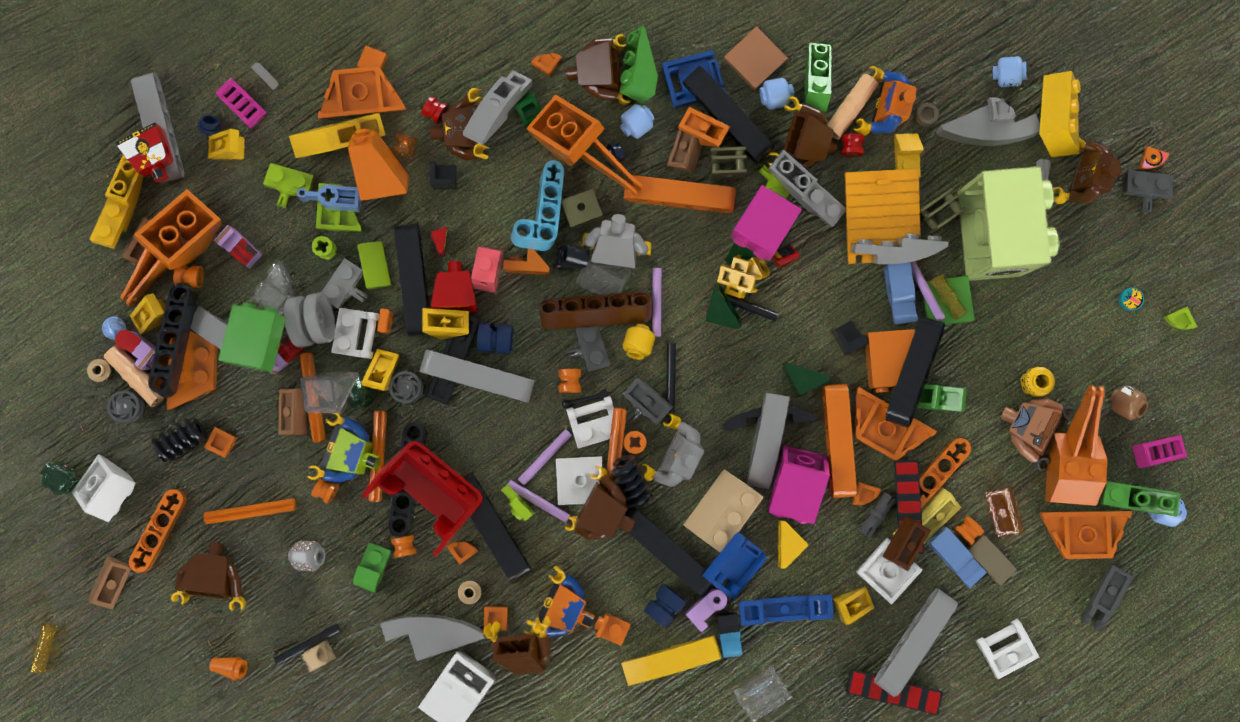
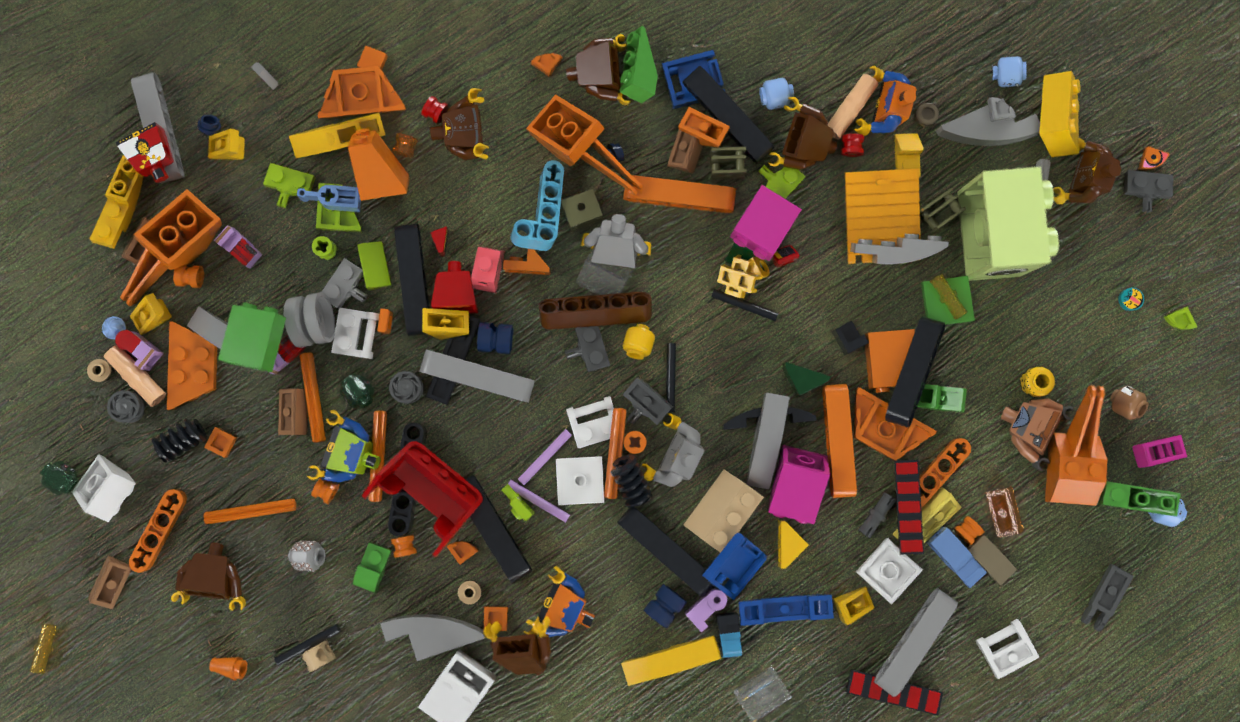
(177, 350): black beam -> none
(230, 92): dark pink slope -> none
(275, 288): clear slope -> none
(327, 391): clear slope -> none
(381, 370): yellow slope -> none
(443, 176): black panel -> none
(495, 106): light grey slope -> none
(528, 108): green slope -> none
(566, 403): black hinge -> none
(569, 380): orange wheel -> none
(571, 257): black piece -> none
(602, 510): reddish brown torso -> none
(611, 628): orange bracket -> none
(636, 121): light blue head -> none
(656, 301): lavender bar -> none
(722, 310): dark green slope -> none
(755, 58): nougat tile -> none
(805, 189): light grey slope -> none
(818, 76): bright green slope -> none
(865, 494): orange tile -> none
(901, 292): medium blue piece -> none
(906, 543): reddish brown slope -> none
(926, 291): lavender bar -> none
(1086, 532): orange wing -> none

